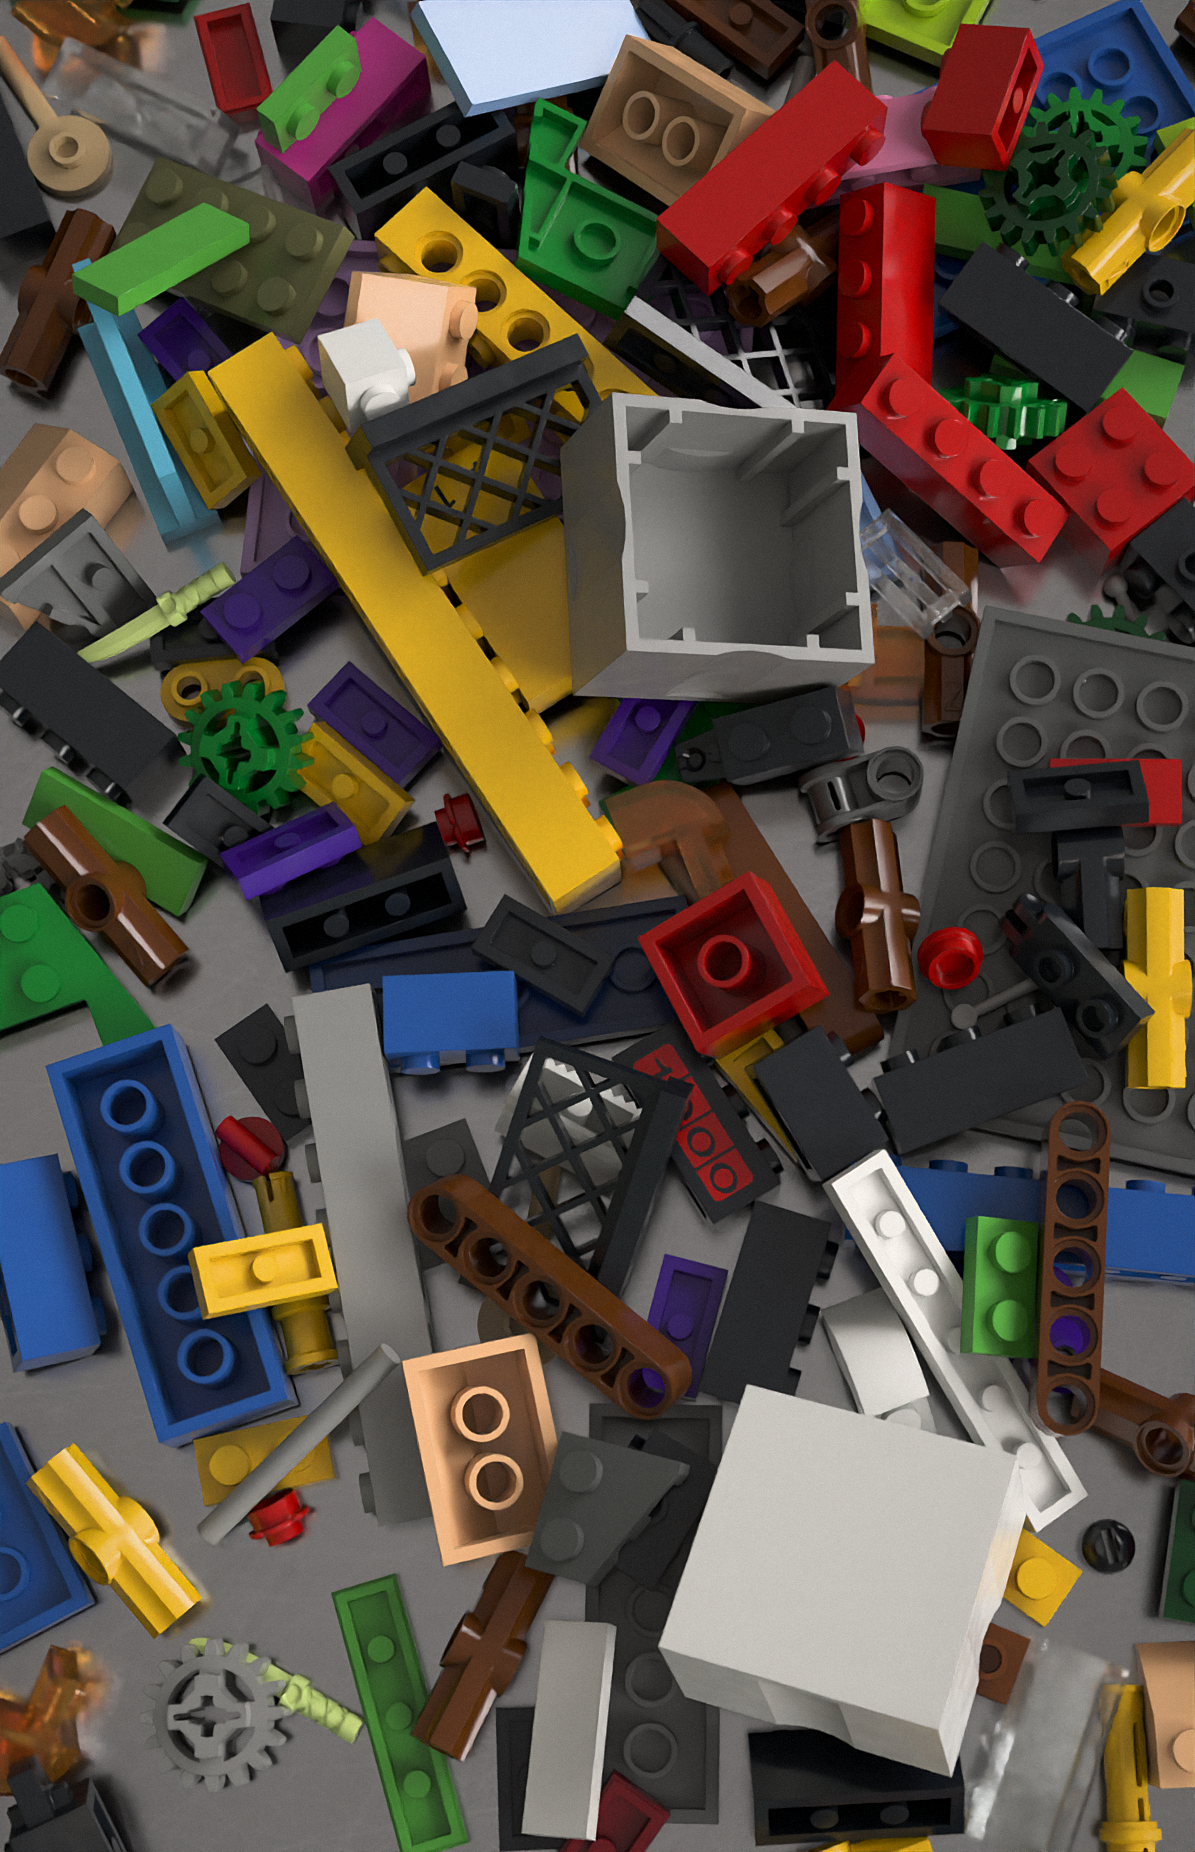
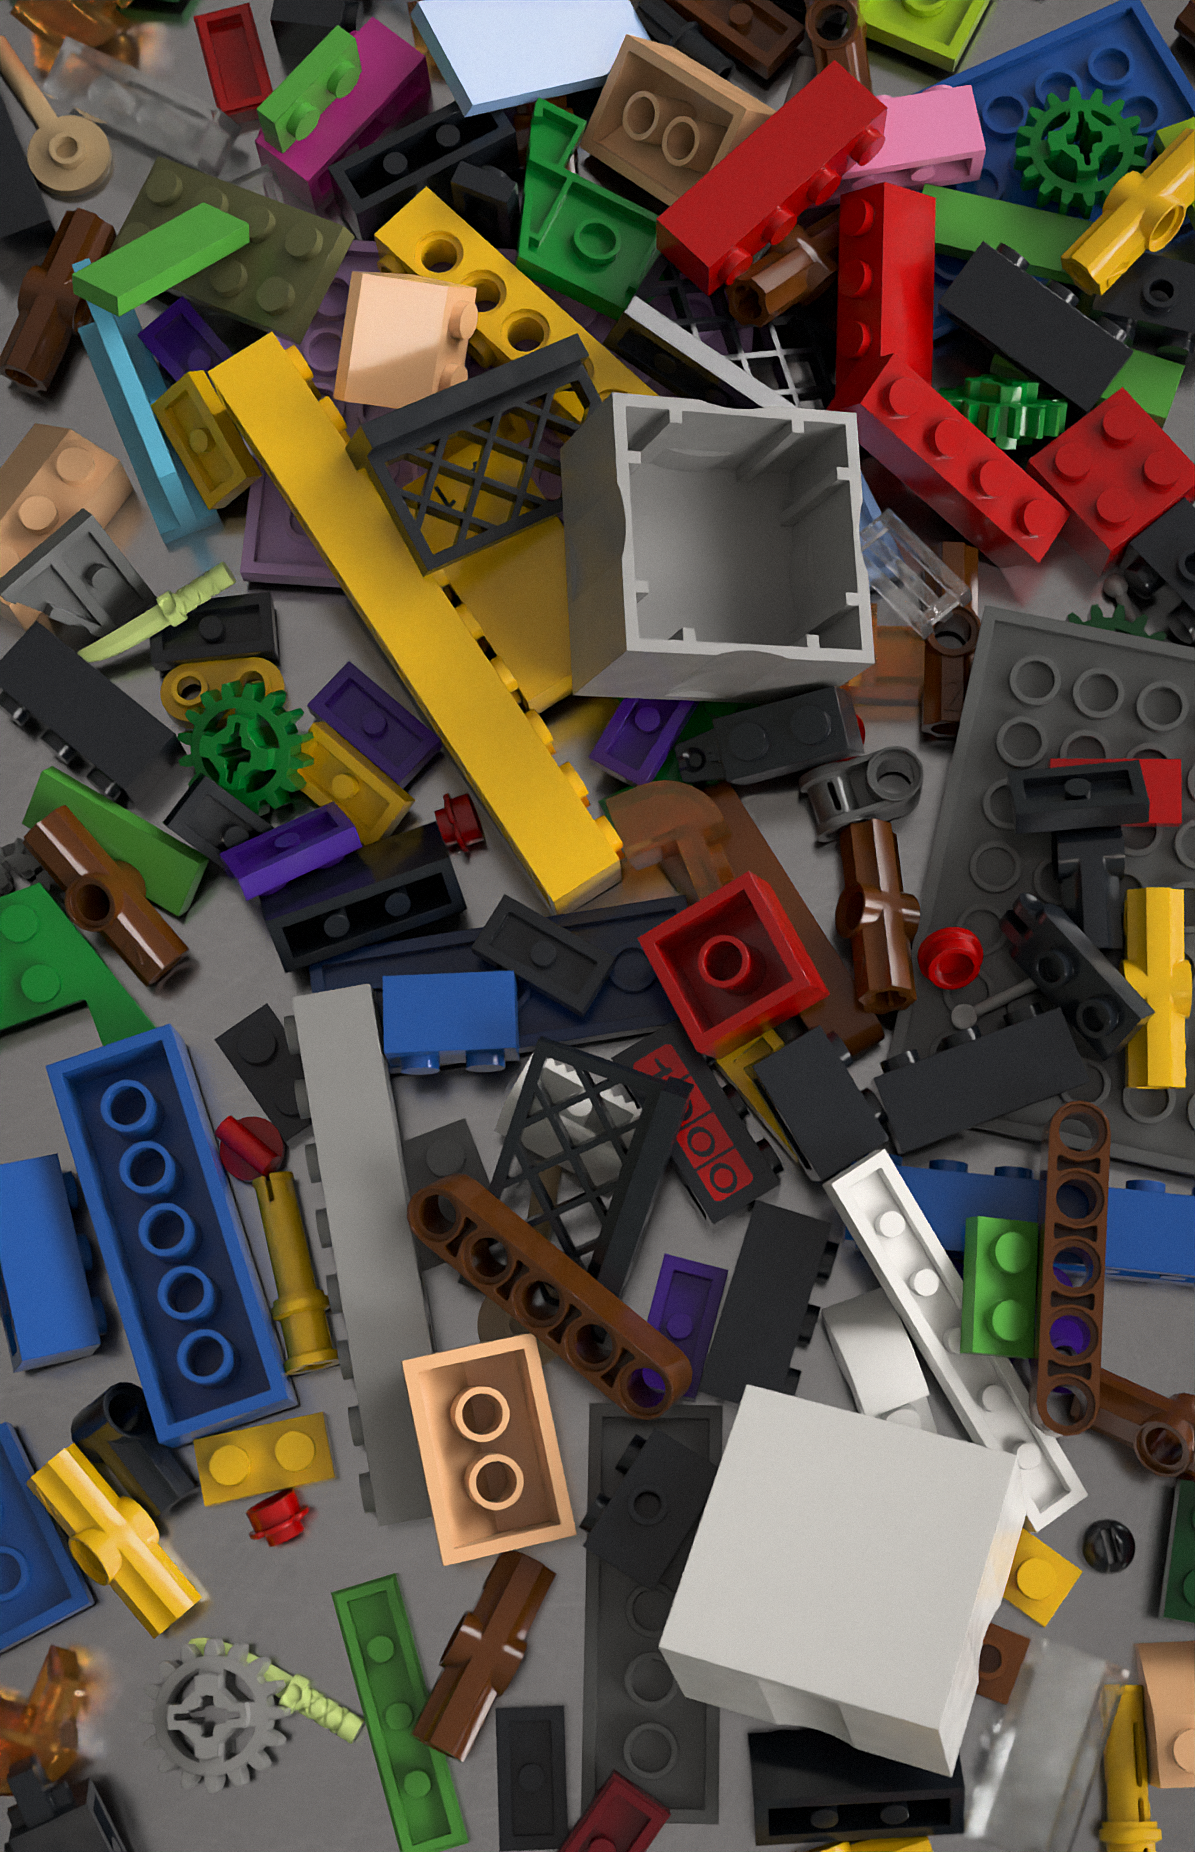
(121, 1434): none -> black piece
(262, 1271): yellow plate -> none
(269, 599): dark purple plate -> none
(299, 1444): light grey bar -> none
(364, 372): white brick -> none
(569, 1730): white tile -> none
(596, 1506): dark grey wing -> none
(982, 96): red brick -> none
(1048, 195): dark green gear -> none

